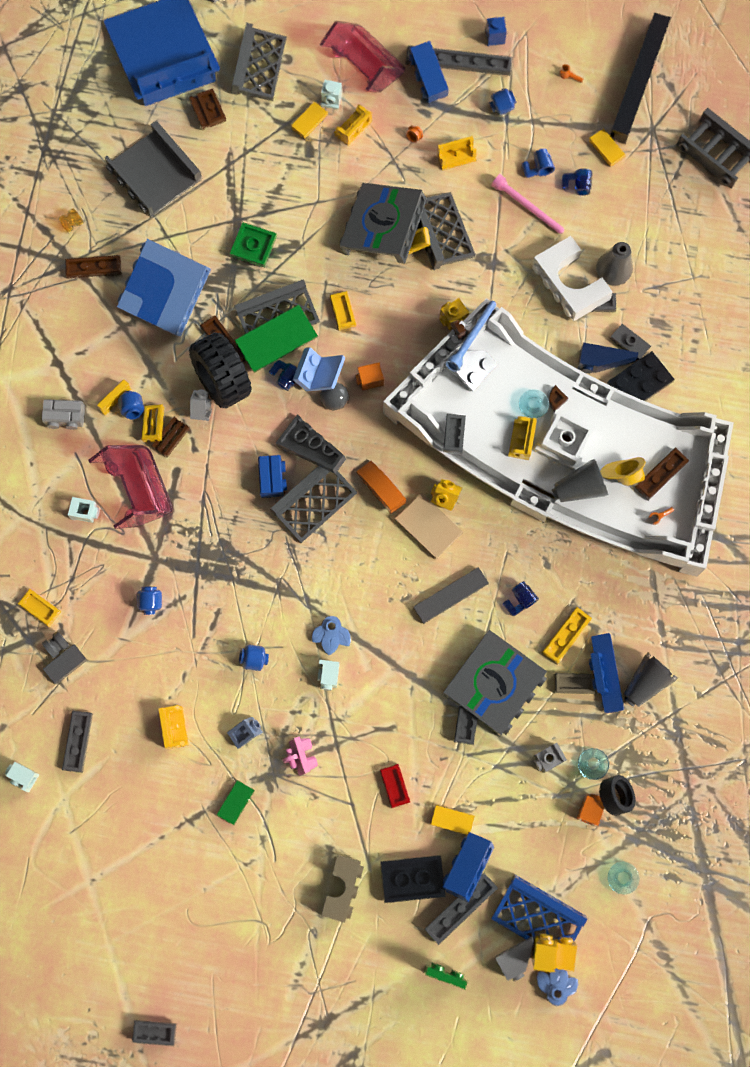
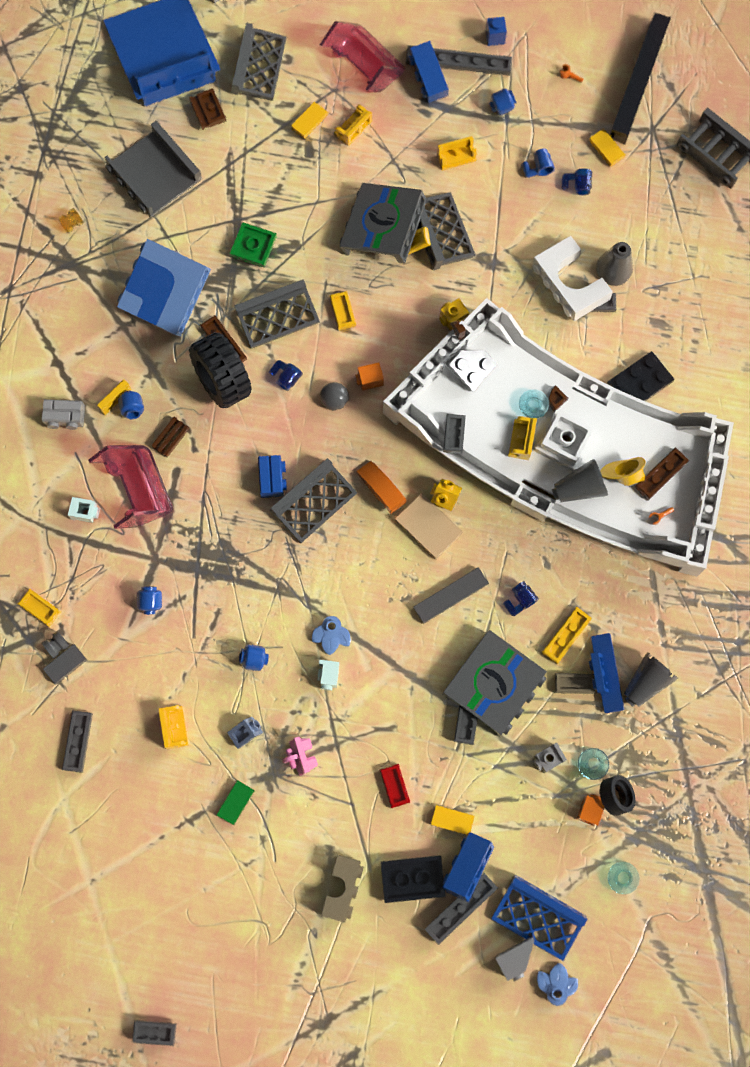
(21, 776): light aqua brick -> none
(93, 266): reddish brown tile -> none
(159, 427): yellow tile -> none
(200, 405): light grey brick -> none
(276, 338): green tile -> none
(308, 444): dark grey wing -> none
(318, 372): light blue bracket -> none
(331, 94): light aqua brick -> none
(414, 133): orange plate -> none
(454, 361): medium blue piece -> none
(454, 977): green plate -> none
(500, 184): bright pink piece -> none
(553, 953): yellow brick -> none
(599, 358): dark blue slope -> none
(630, 341): dark grey plate -> none

